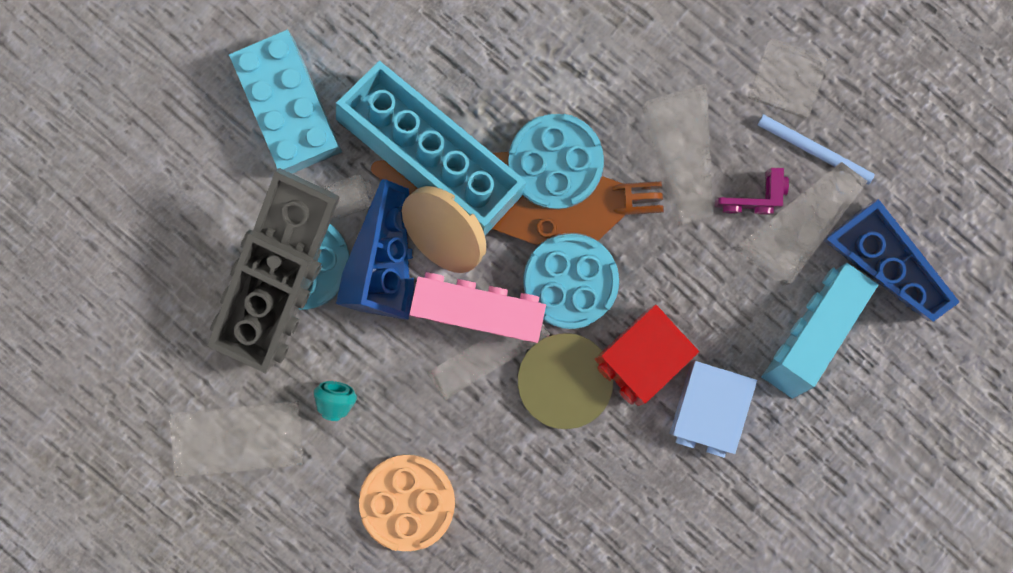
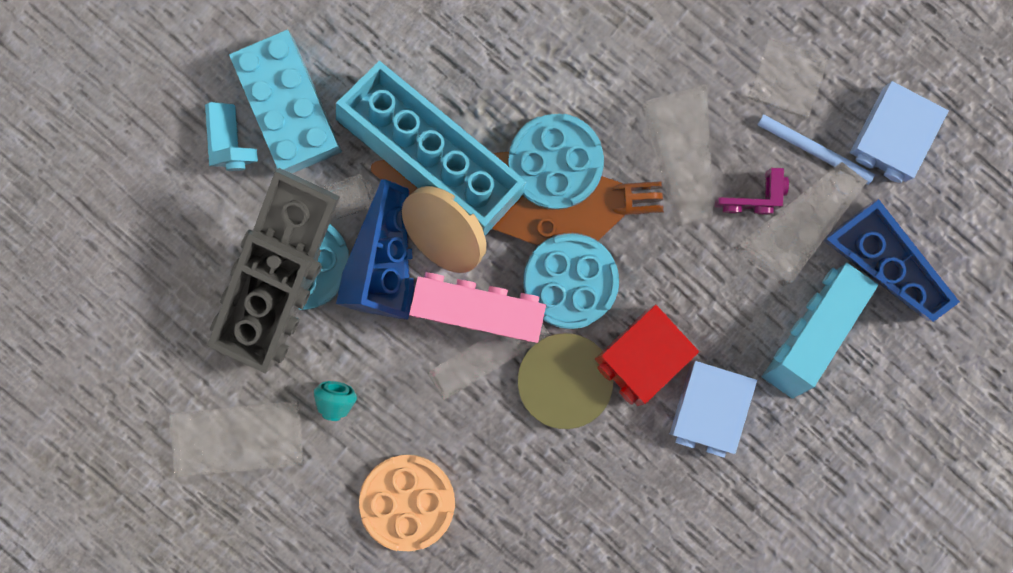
(223, 138): none -> medium azure bracket
(898, 132): none -> light blue brick

